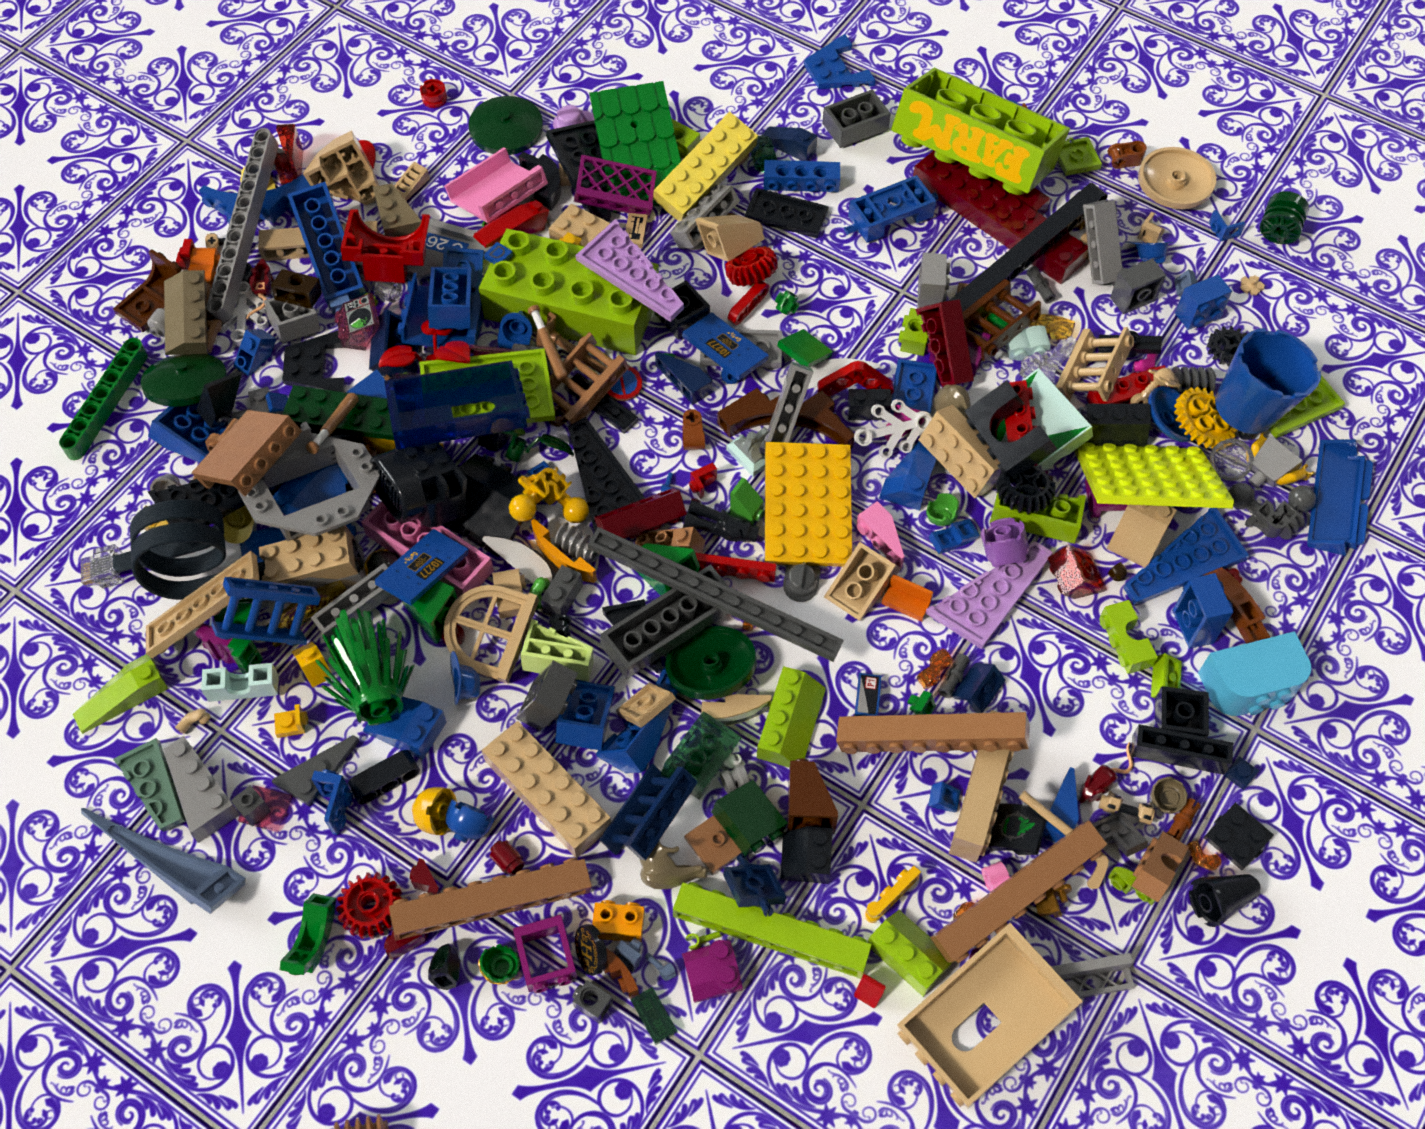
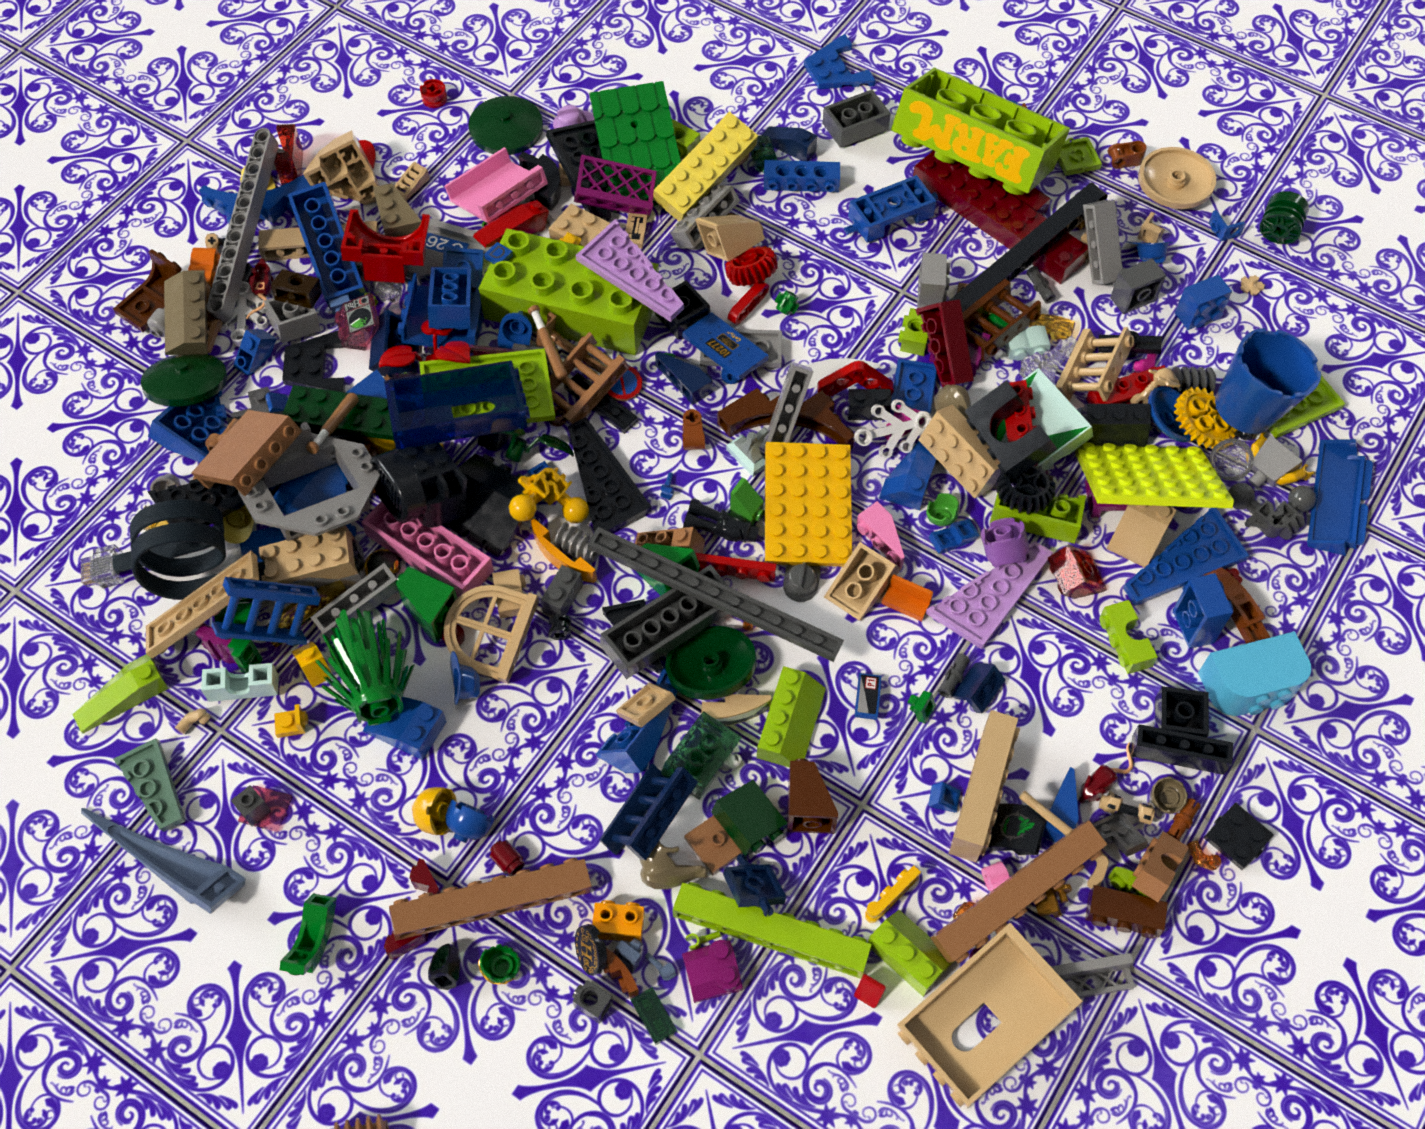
(103, 399): green beam -> none
(184, 254): red bracket -> none
(200, 795): light grey wedge -> none
(219, 399): black slope -> none
(298, 779): dark grey wing -> none
(335, 787): blue bracket -> none
(355, 898): red gear -> none
(383, 777): black beam -> none
(421, 567): blue tile -> none
(520, 556): white sticker -> none
(536, 931): magenta window -> none
(538, 587): bright green arm -> none
(546, 645): yellowish green wedge -> none
(546, 789): tan brick -> none
(548, 696): dark grey brick -> none
(586, 716): blue slope -> none
(644, 514): dark red brick -> none
(703, 476): red bracket -> none
(734, 779): light grey wheel -> none
(787, 212): black tile -> none
(804, 348): green tile -> none
(807, 855): black slope -> none
(931, 675): clear orange piece -> none
(934, 732): medium nougat brick -> none
(1118, 572): dark brown hinge -> none
(1126, 912): none -> reddish brown brick
(1165, 673): lime slope -> none
(1184, 280): sand blue tile -> none
(1222, 896): black cone -> none
(1224, 344): black gear -> none
(1241, 773): dark blue plate -> none

